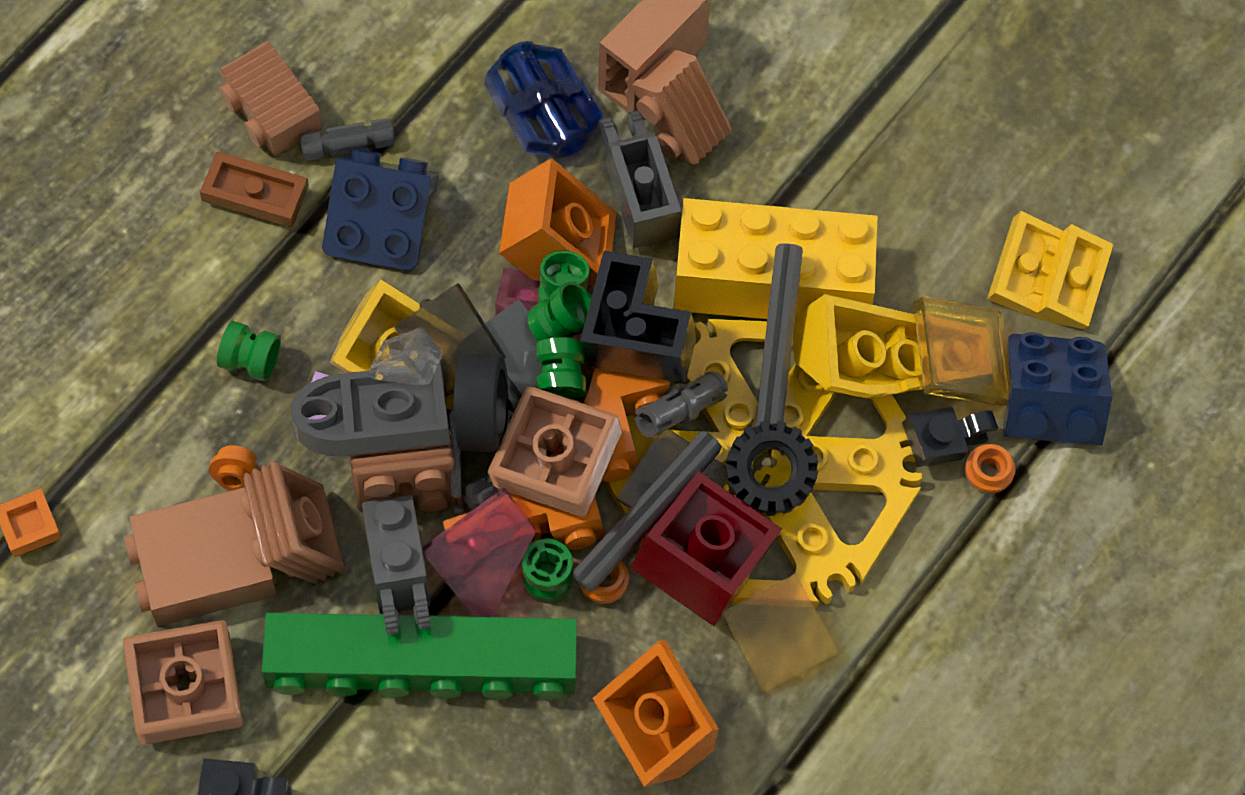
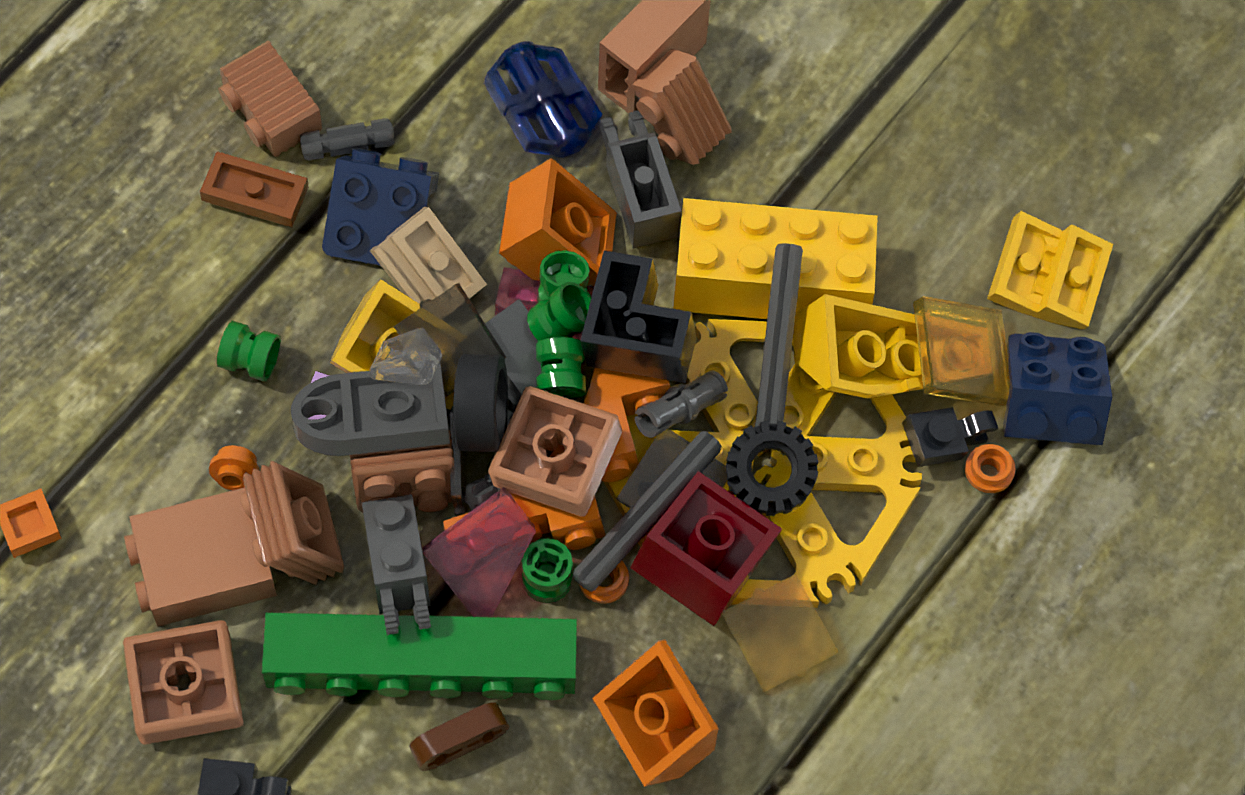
(426, 259): none -> tan plate
(459, 736): none -> reddish brown beam

